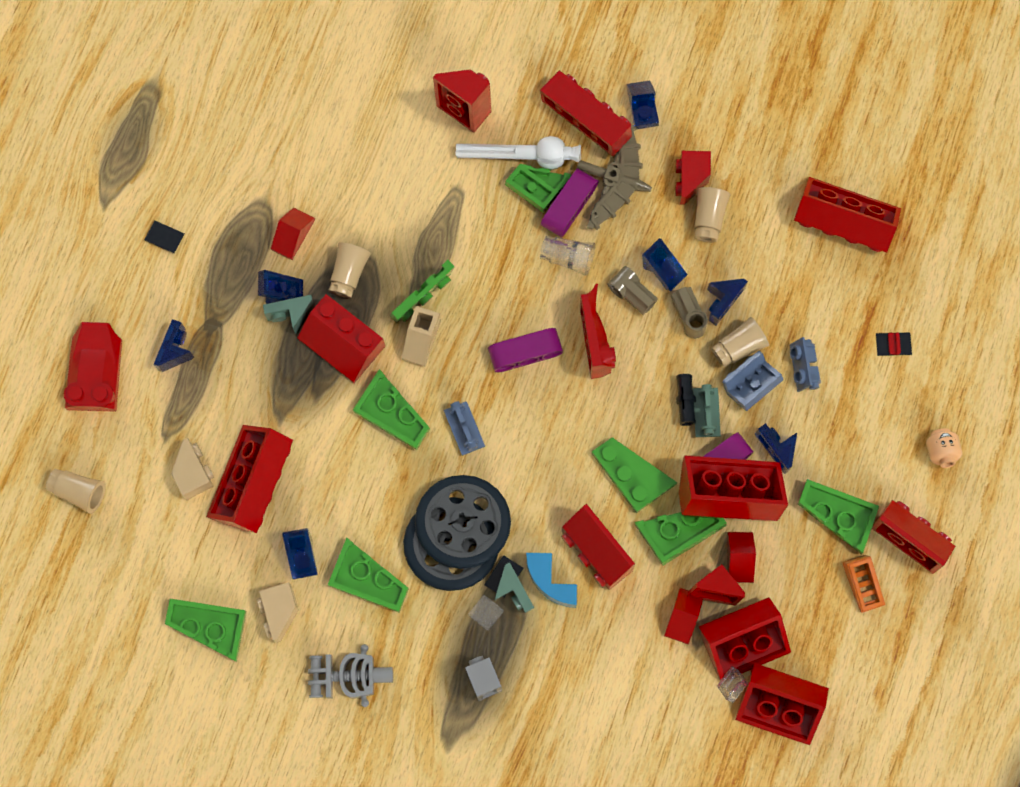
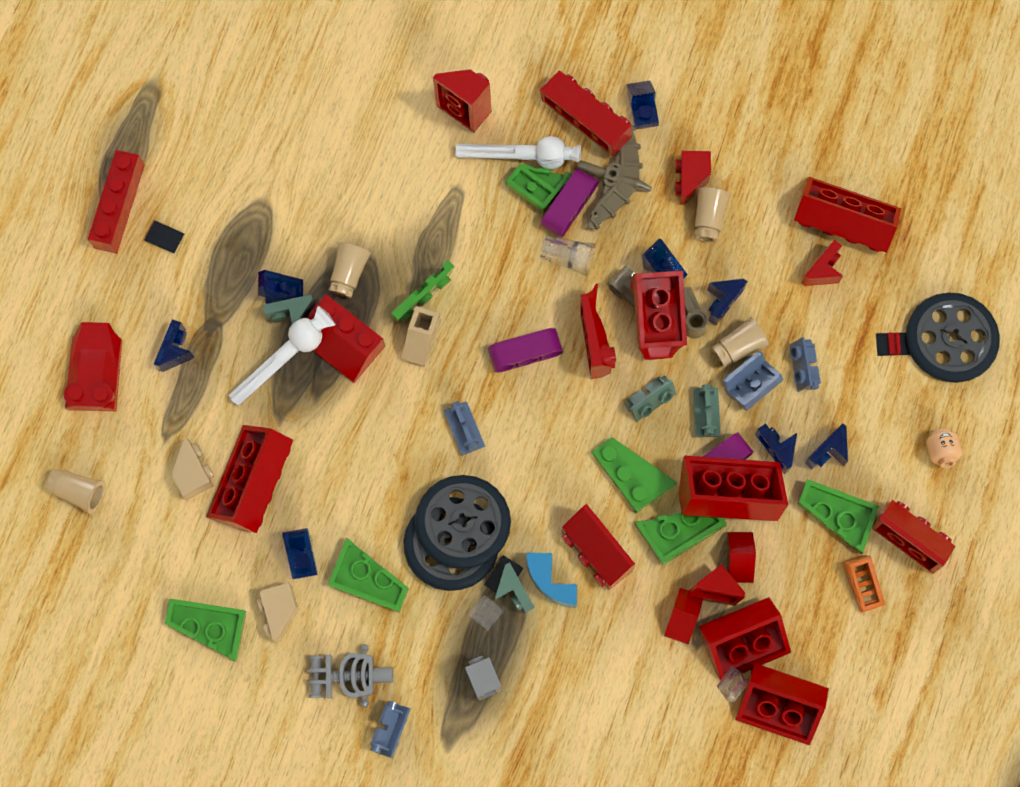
(116, 201): none -> red brick
(291, 233): red slope -> none
(303, 336): none -> white piece
(386, 739): none -> sand blue hinge
(391, 412): bright green wing -> none
(659, 313): none -> red slope
(660, 392): none -> sand green hinge
(686, 399): black pin -> none
(823, 271): none -> red slope
(835, 445): none -> clear blue slope
(925, 354): none -> wedge

